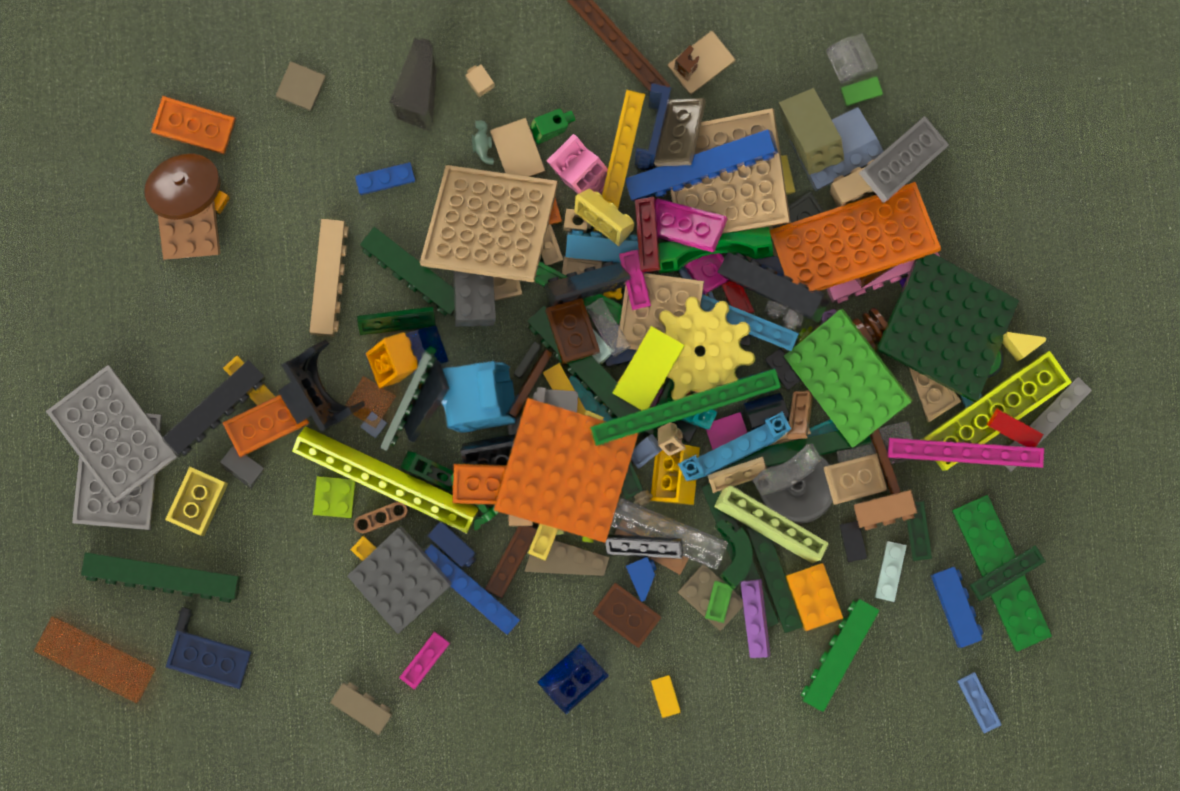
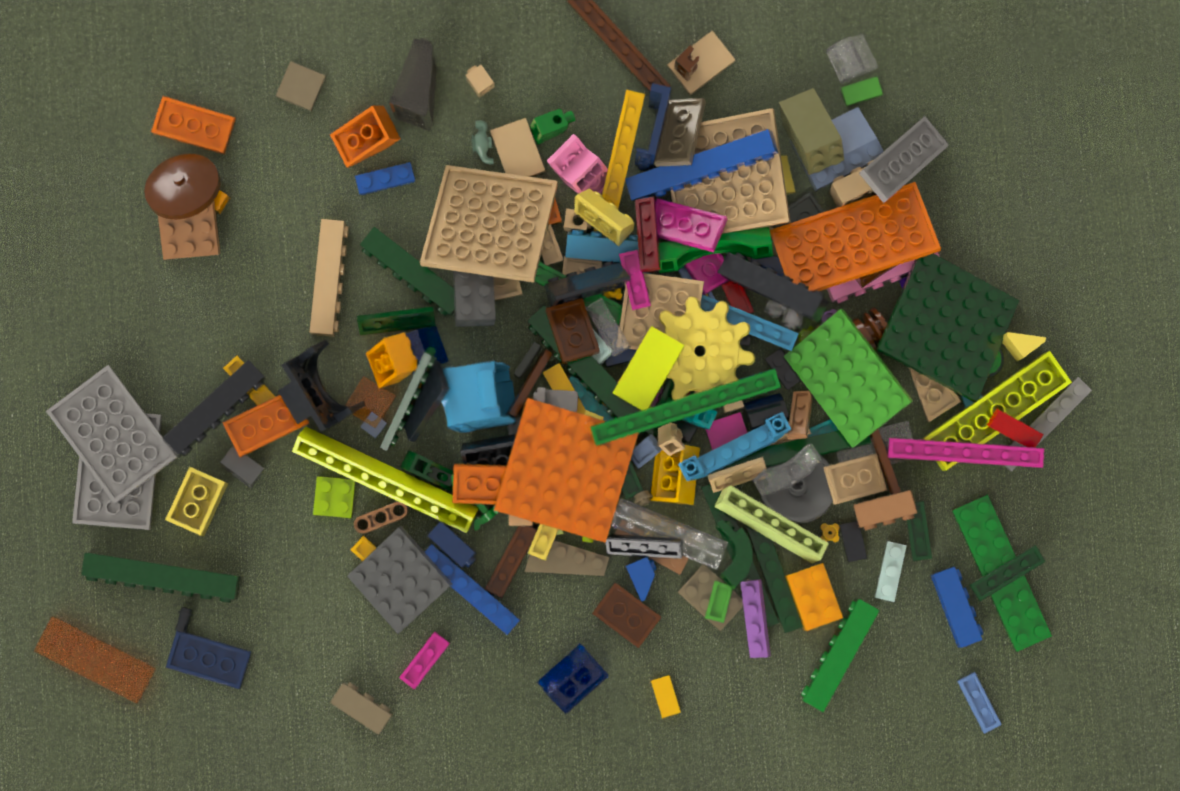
(365, 135): none -> orange slope
(733, 406): none -> tan tile
(833, 528): none -> yellow plate

